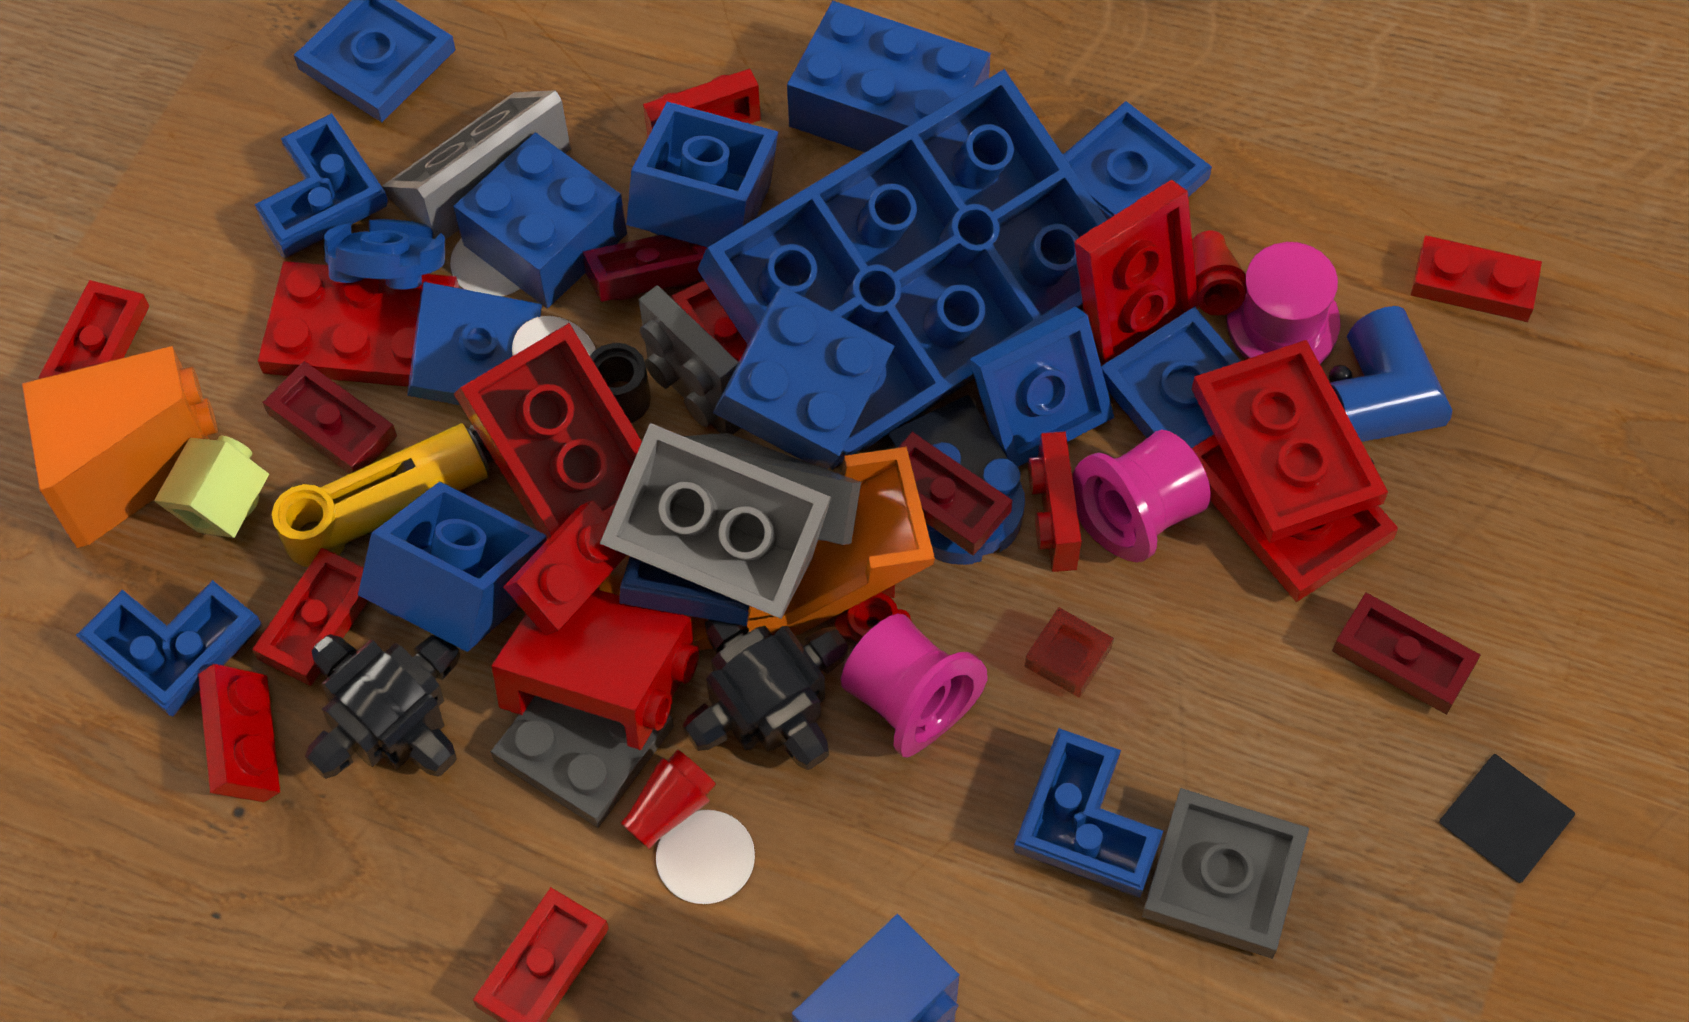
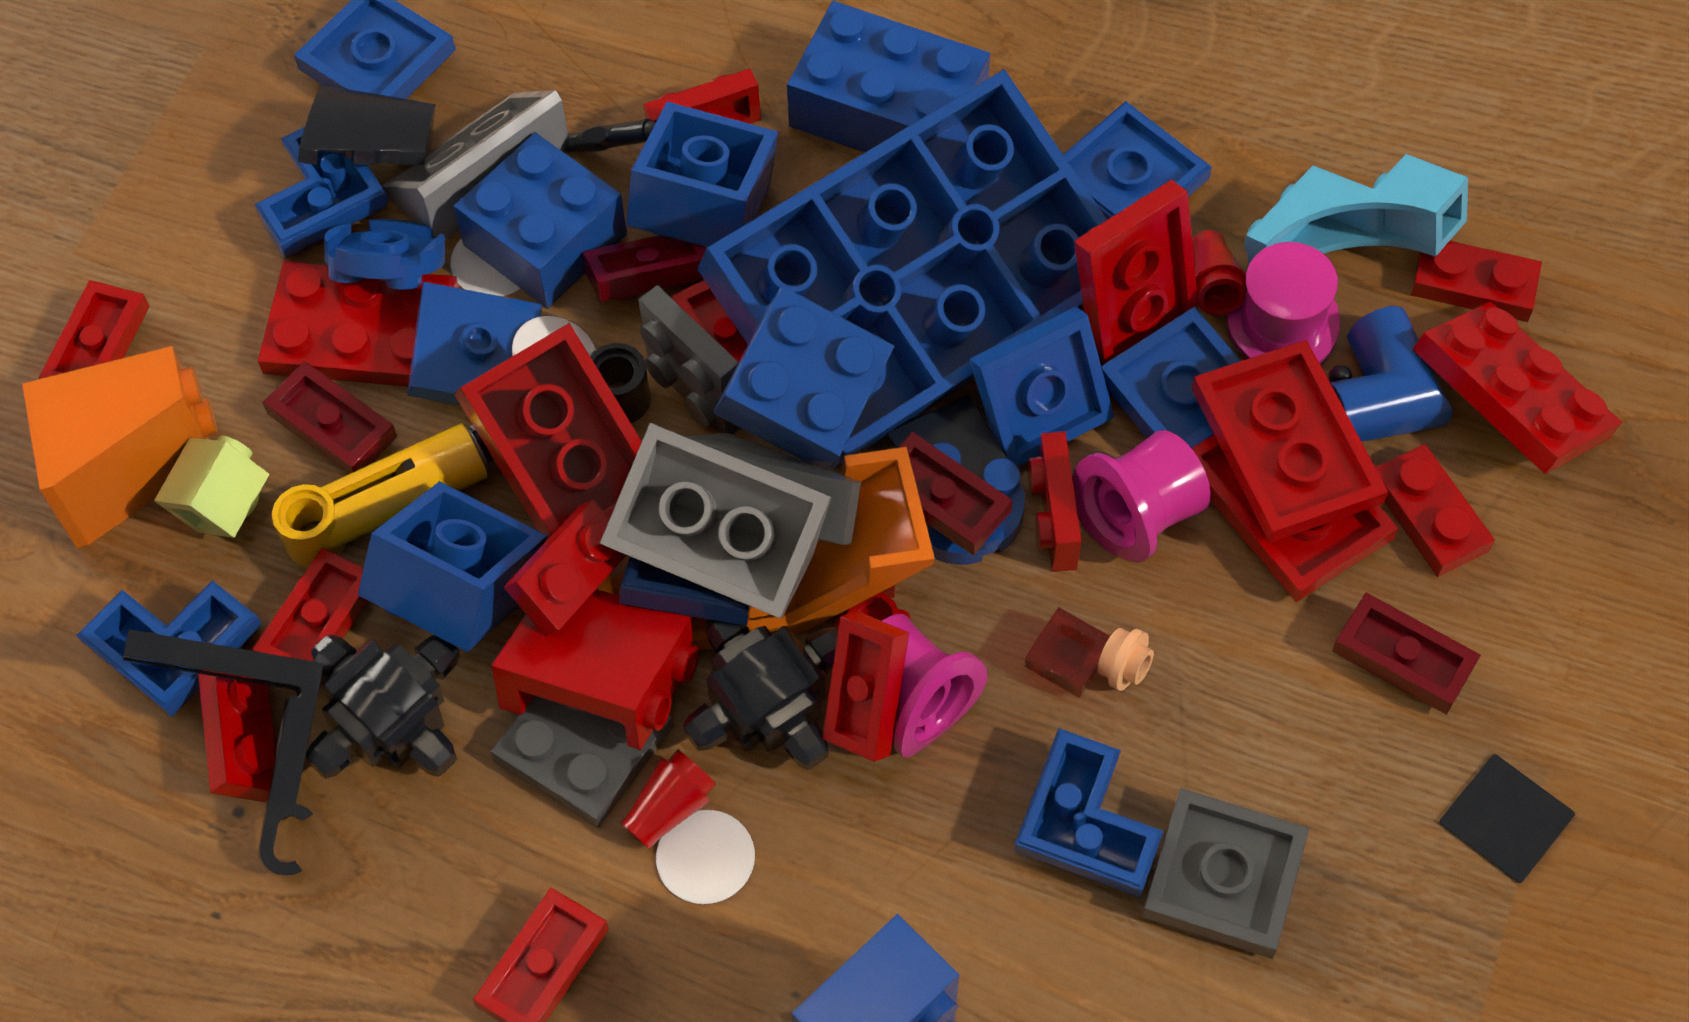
(260, 669): none -> black hinge
(367, 128): none -> black slope
(609, 136): none -> black piece
(865, 686): none -> red plate
(1125, 658): none -> light nougat plate
(1407, 208): none -> medium azure arch
(1433, 511): none -> red plate
(1517, 386): none -> red plate

